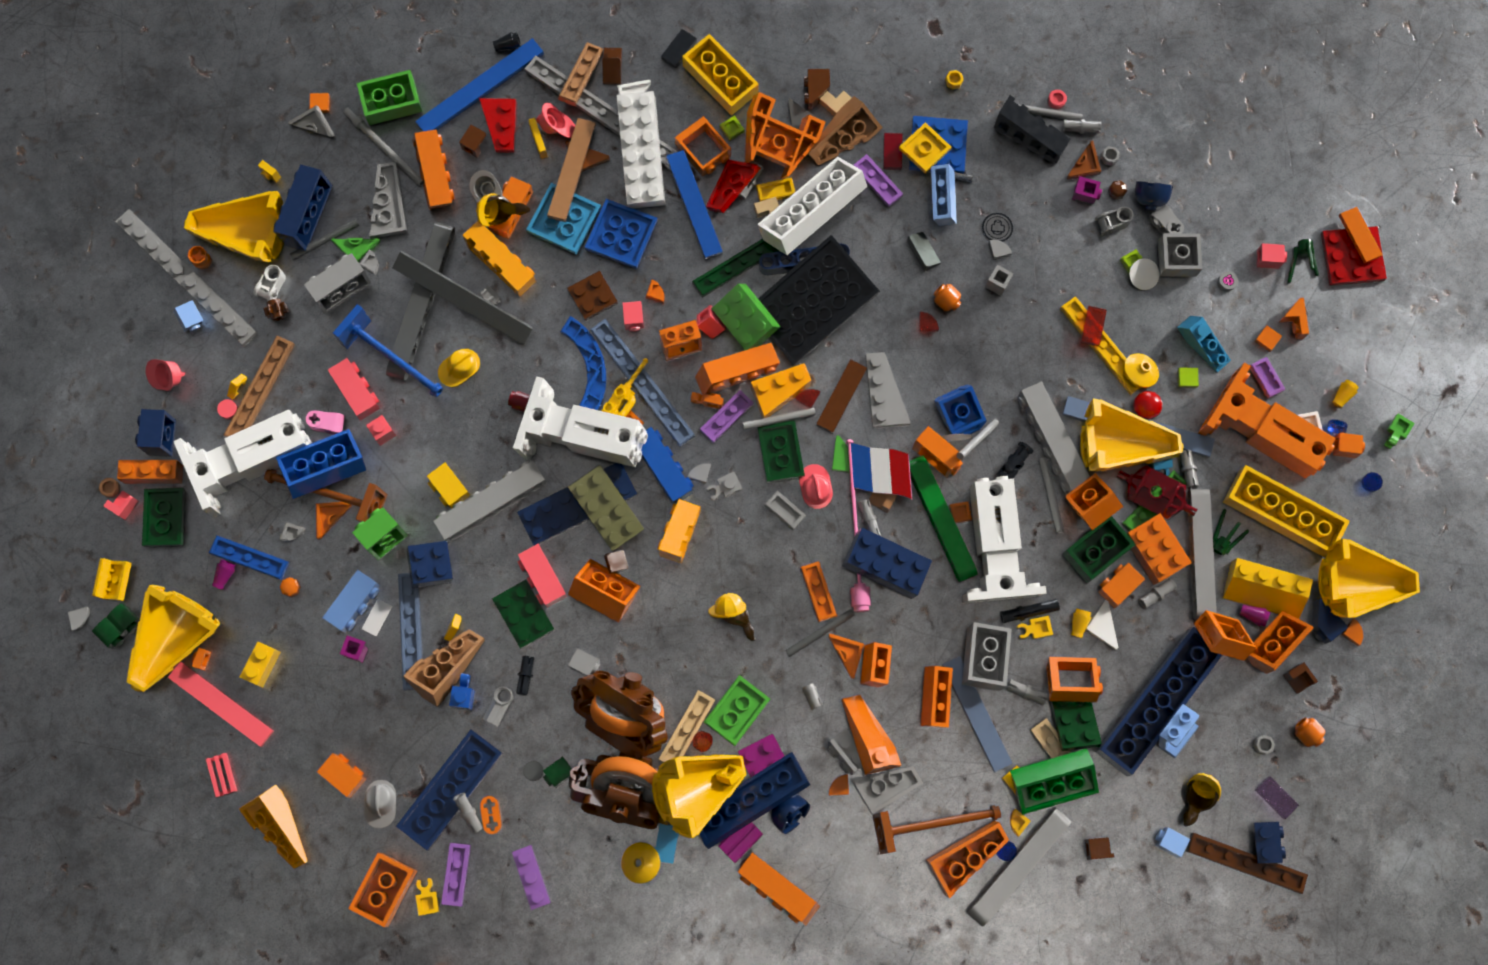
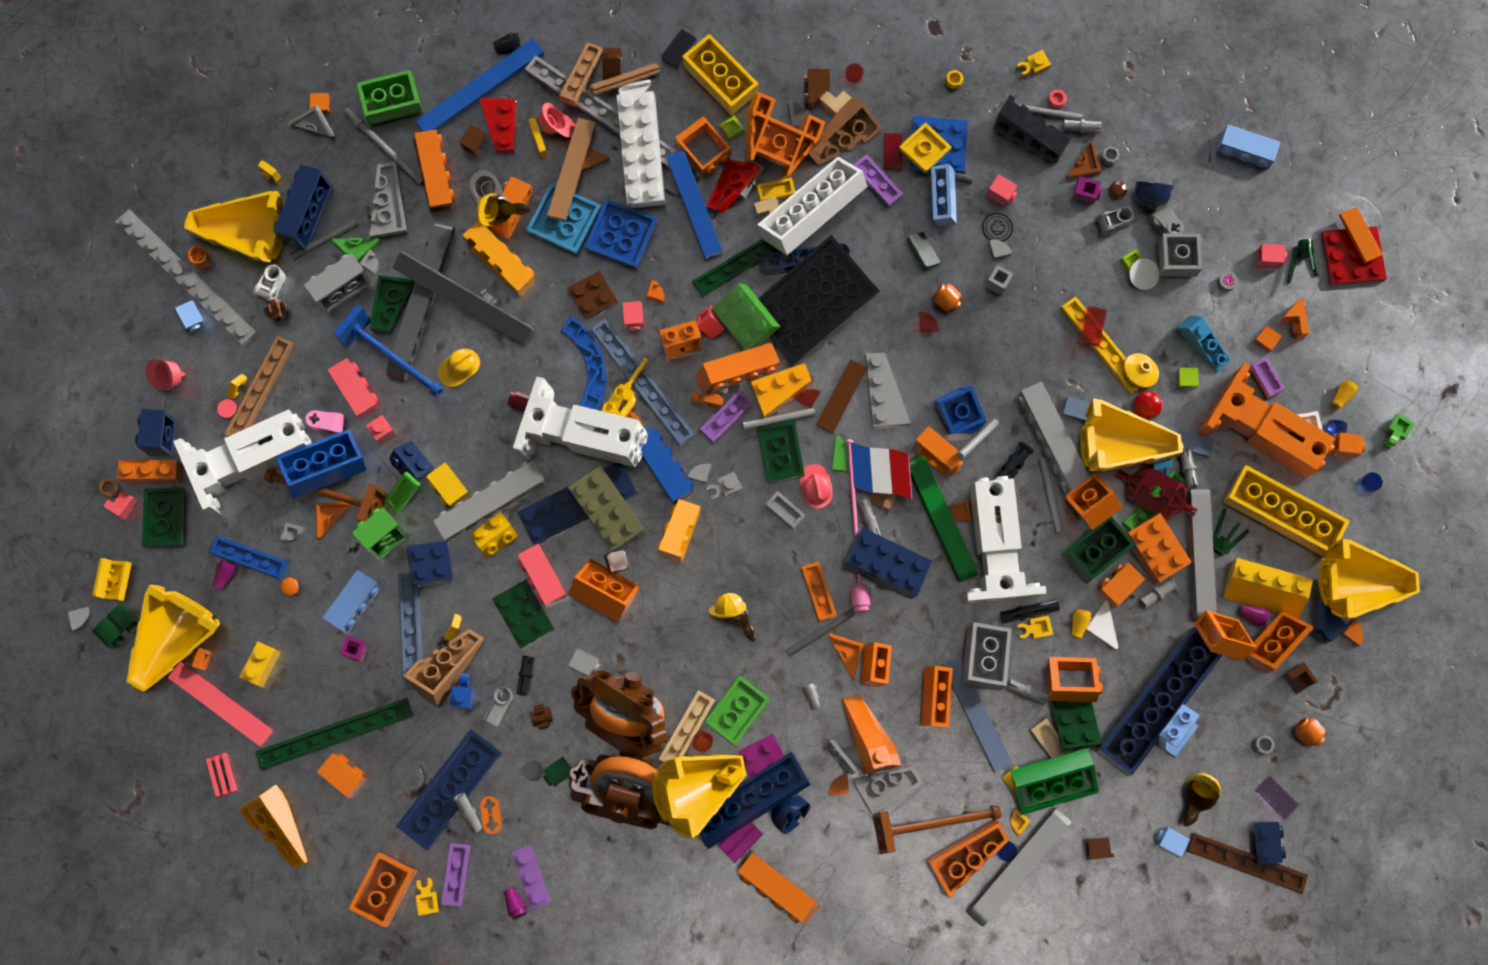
(334, 734): none -> dark green tile
(376, 617): white sticker -> none
(380, 804): light grey piece -> none
(389, 301): none -> dark green wing
(402, 492): none -> bright green tile
(411, 460): none -> dark blue bracket
(493, 535): none -> yellow bracket
(514, 904): none -> magenta cone
(541, 716): none -> reddish brown gear
(624, 79): none -> medium nougat axle
(649, 862): yellow dish -> none
(666, 843): dark azure tile -> none
(854, 73): none -> clear red tile
(1002, 190): none -> coral brick
(1036, 63): none -> yellow plate
(1248, 146): none -> light blue brick

